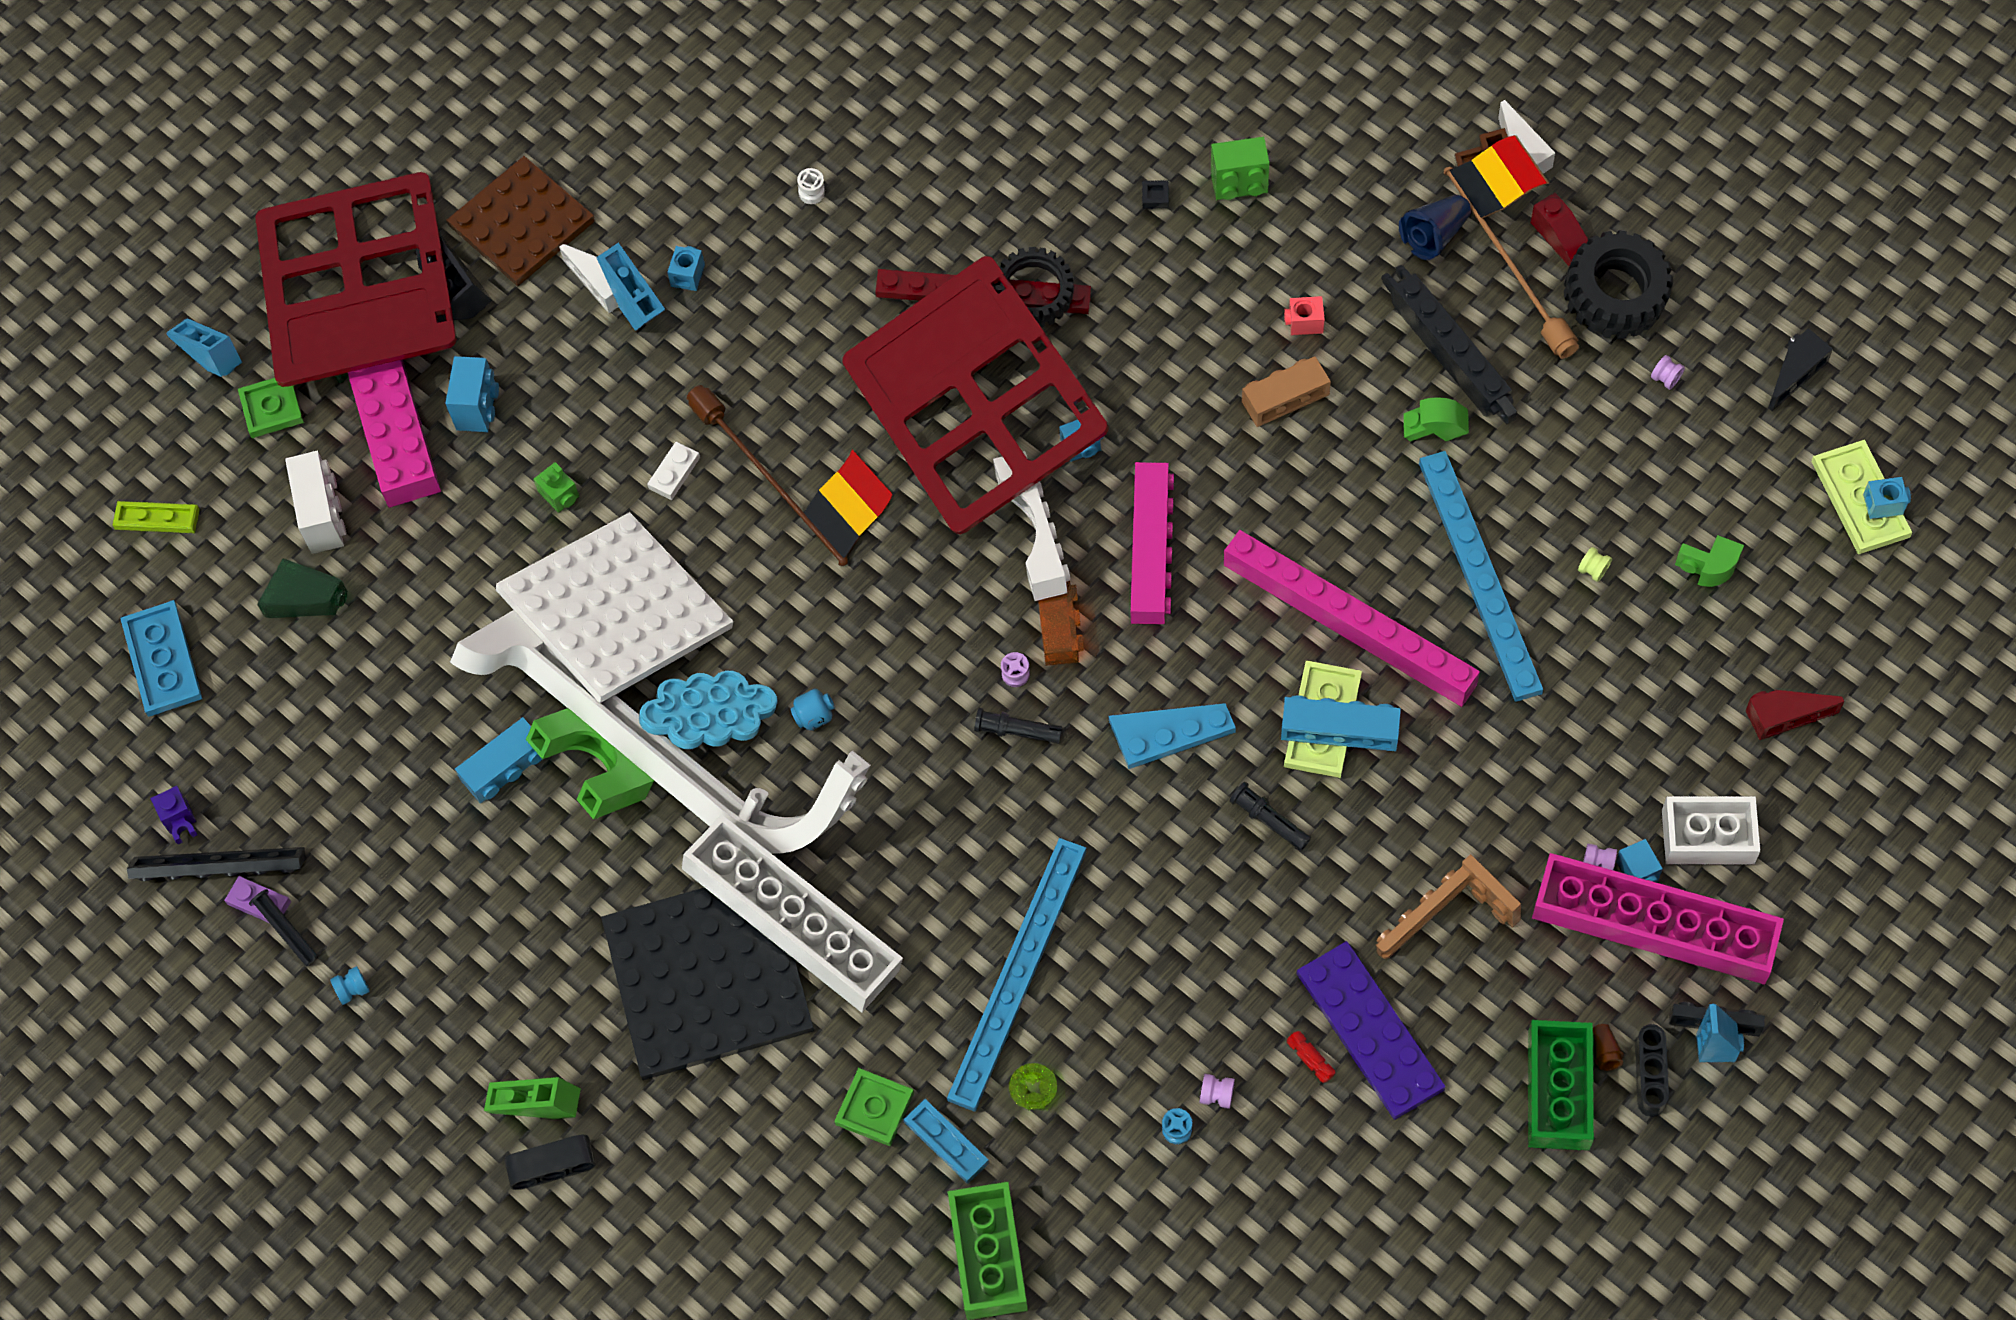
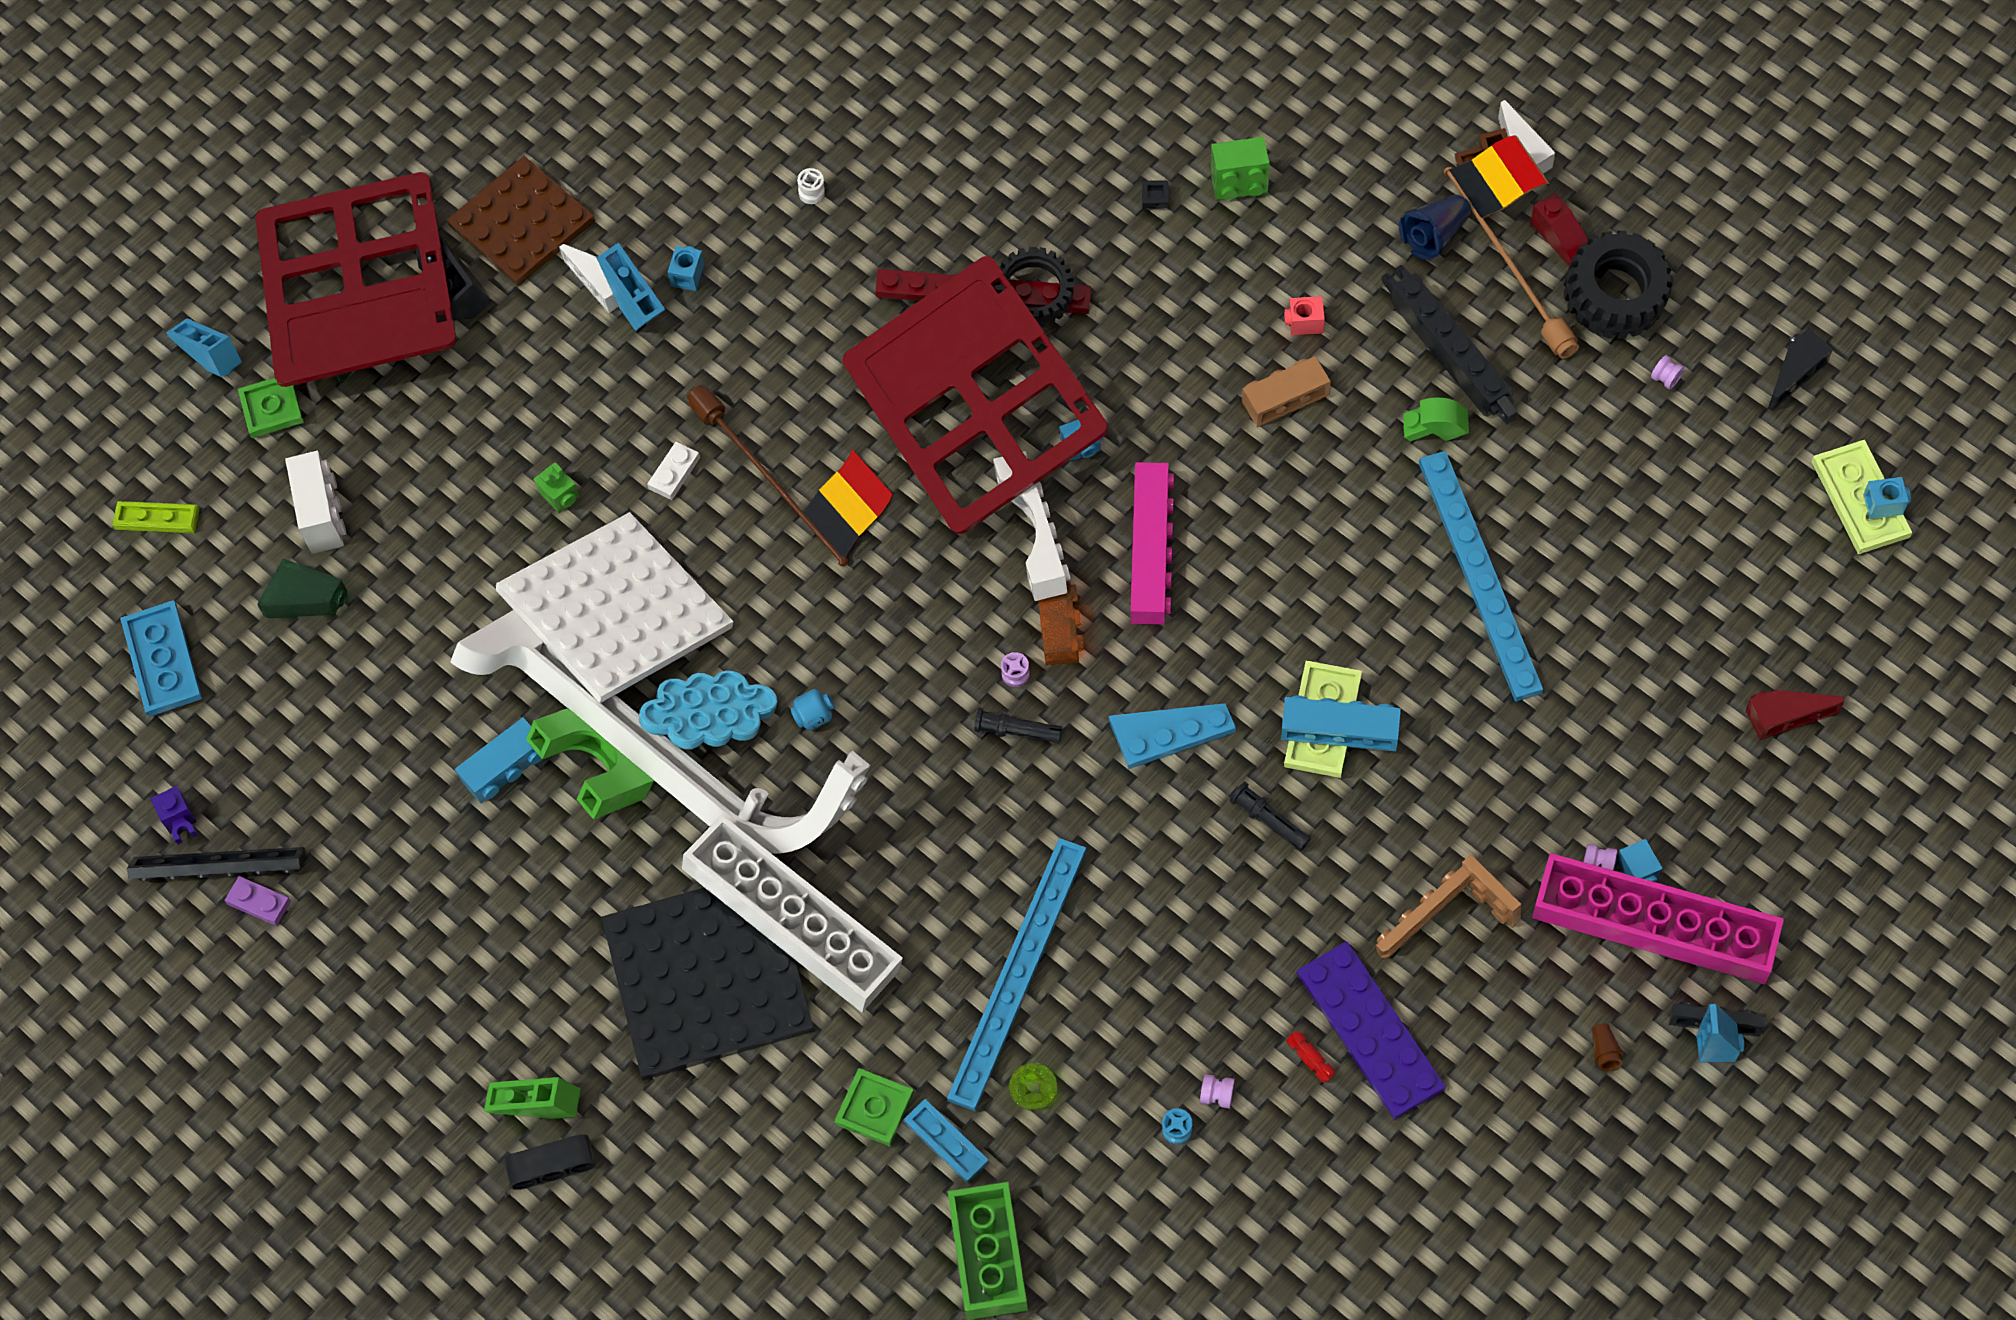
(284, 927): black axle -> none
(350, 985): dark azure wheel -> none
(394, 433): dark pink brick -> none
(471, 394): dark azure brick -> none
(1351, 618): dark pink brick -> none
(1560, 1085): green brick -> none
(1595, 564): yellowish green wheel -> none
(1651, 1056): black beam -> none
(1710, 830): white brick -> none
(1712, 567): bright green brick -> none

